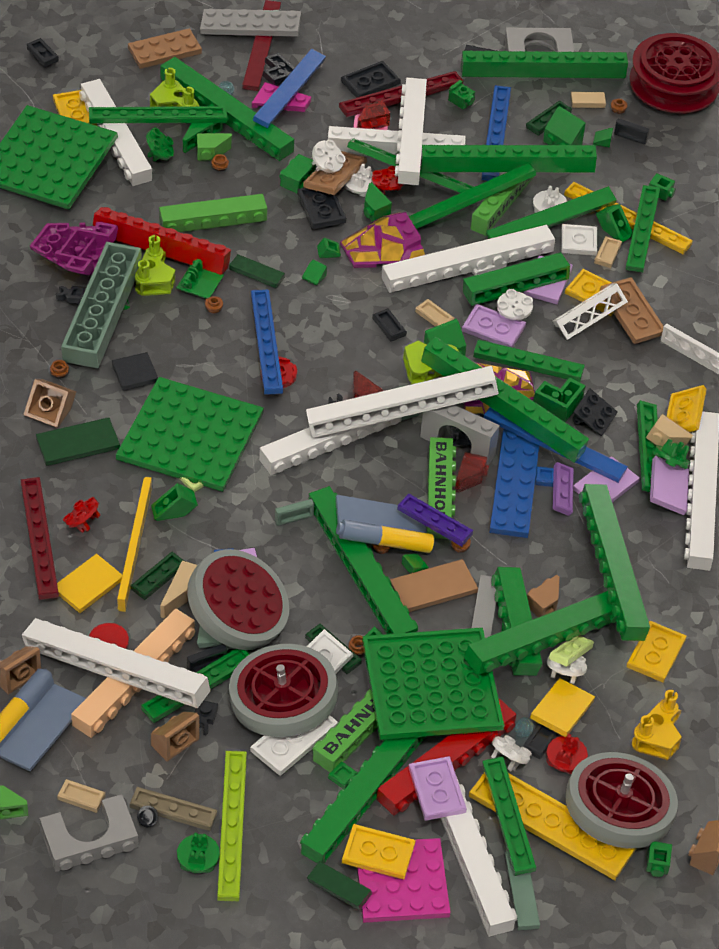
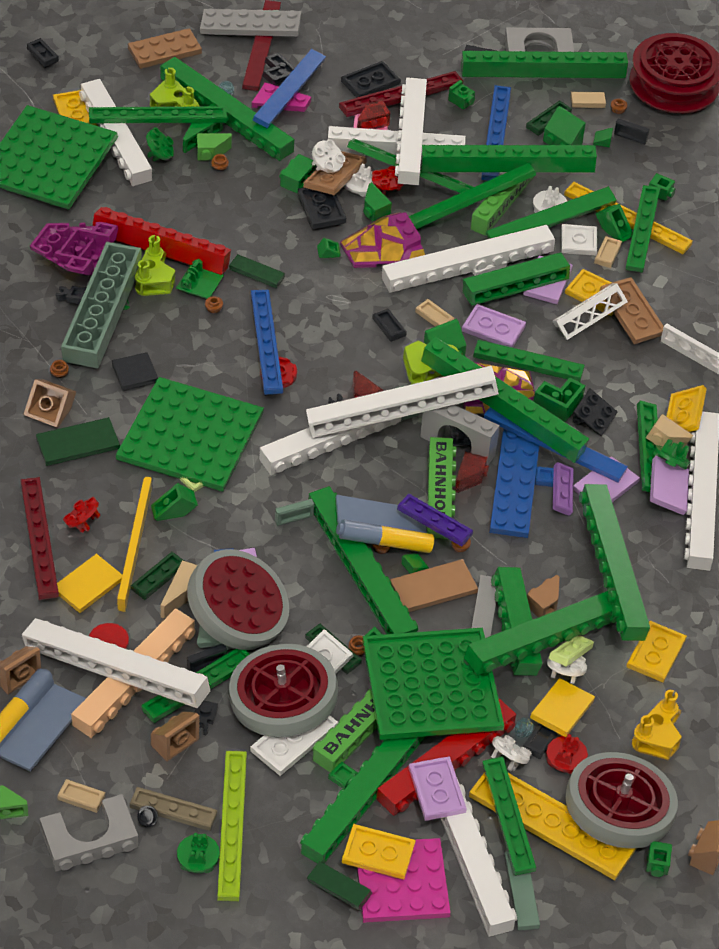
(214, 213): bright green brick -> none
(315, 272): green slope -> none
(515, 305): white plate -> none

